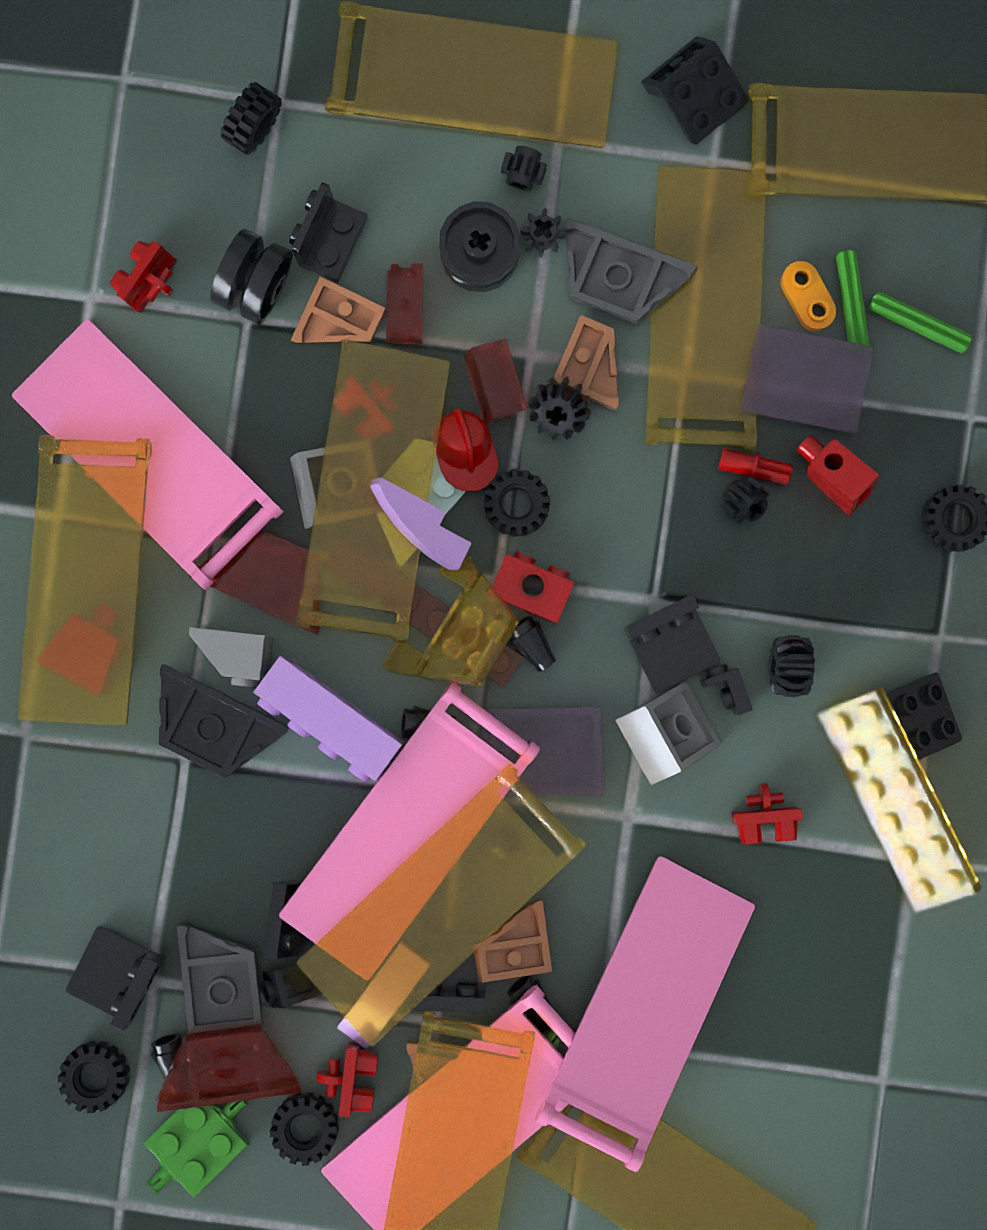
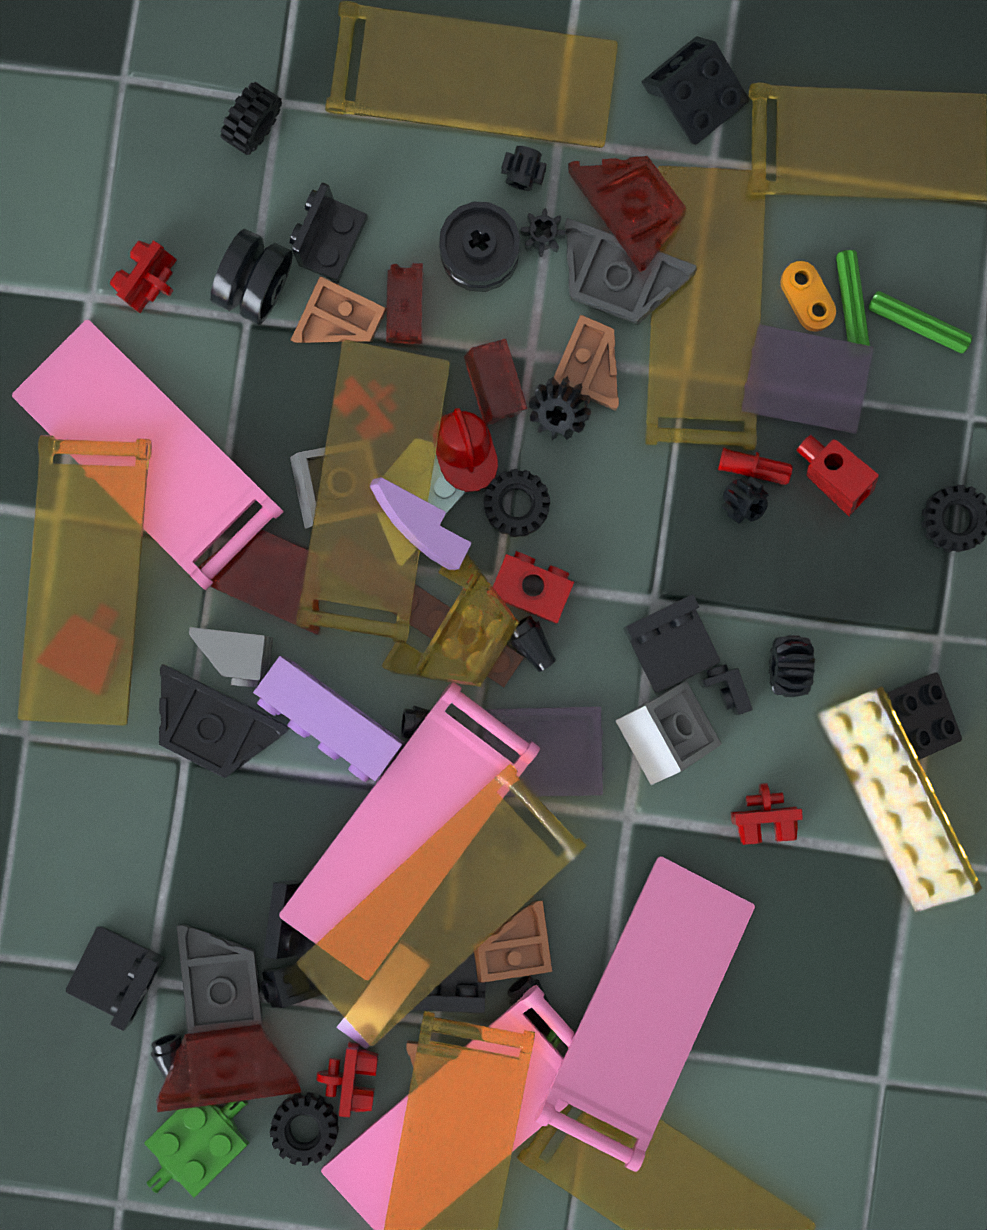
(71, 1076): black tyre -> none
(632, 203): none -> clear red wing

